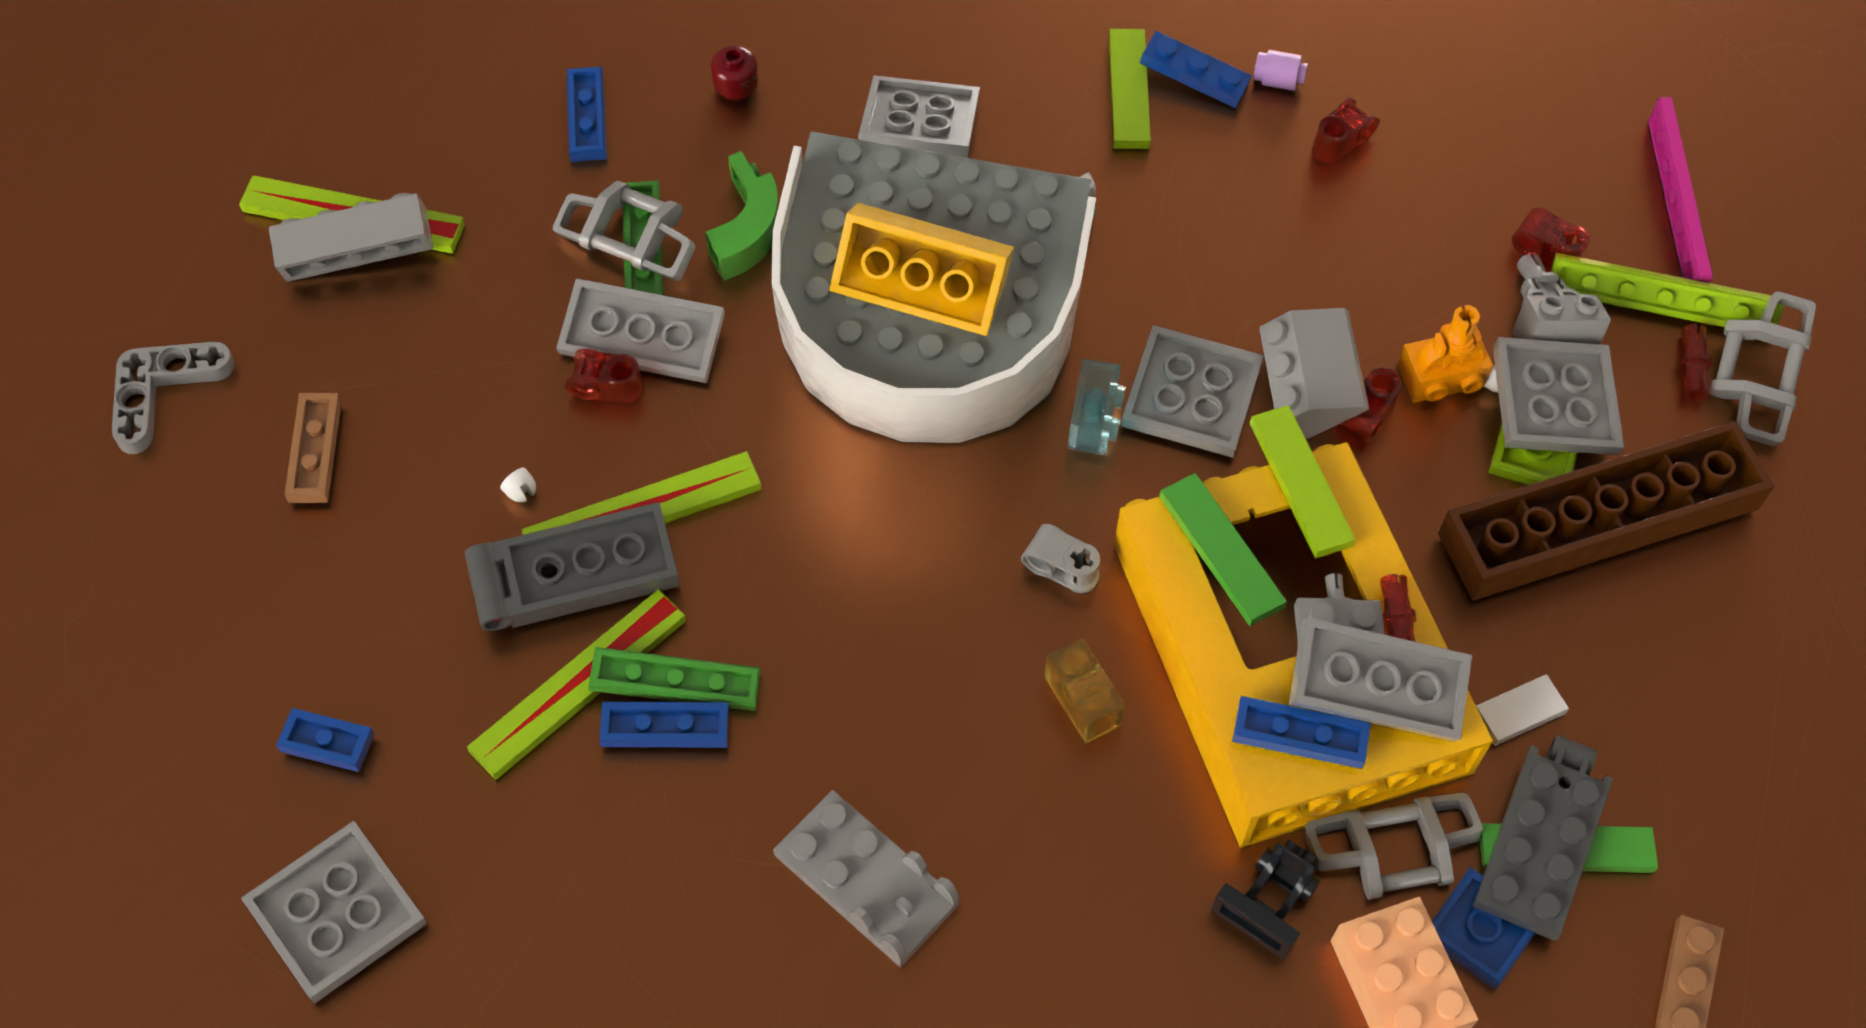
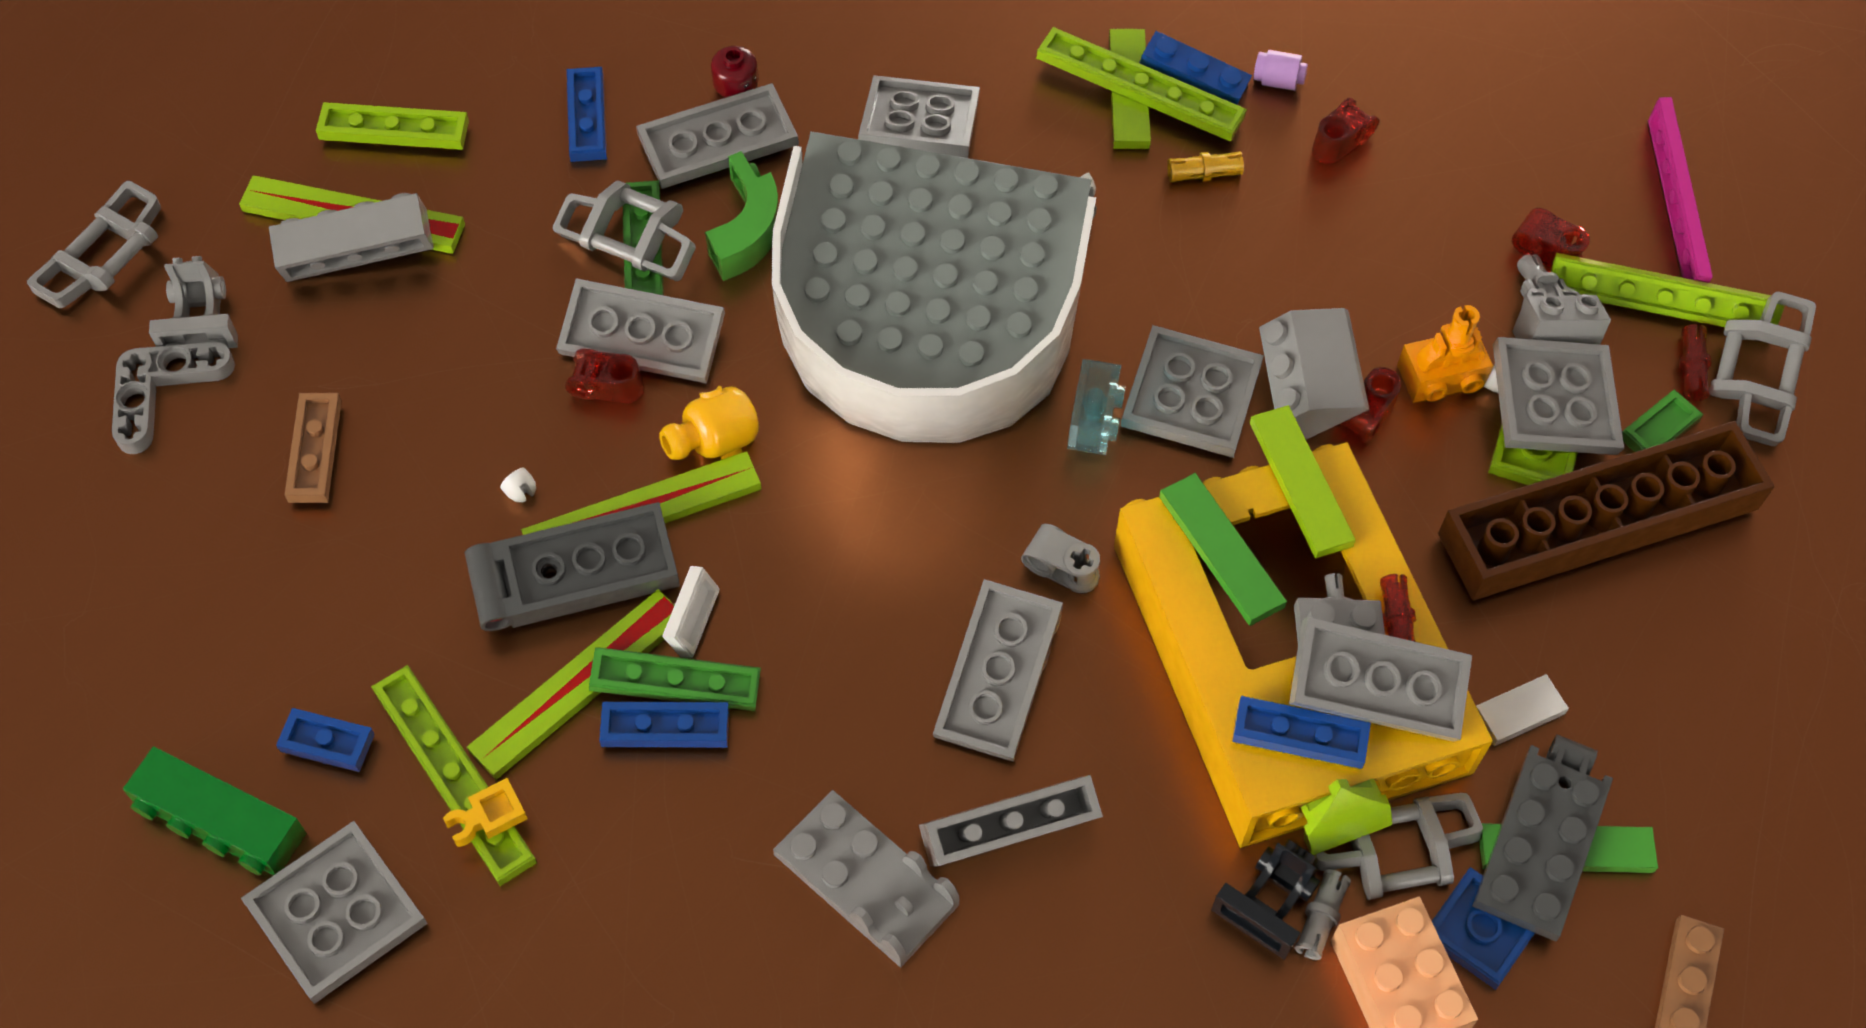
(99, 278): none -> light grey bar
(189, 286): none -> light grey tile
(214, 812): none -> green brick
(392, 126): none -> lime plate
(448, 767): none -> lime tile
(492, 810): none -> yellow plate
(691, 612): none -> white tile
(704, 136): none -> light grey plate
(712, 425): none -> yellow piece
(921, 268): yellow slope -> none
(998, 670): none -> light grey hinge
(1010, 820): none -> light grey brick
(1084, 690): clear yellow brick -> none
(1141, 84): none -> lime tile
(1205, 166): none -> yellow pin
(1322, 914): none -> light grey pin
(1345, 815): none -> lime slope
(1662, 423): none -> bright green tile

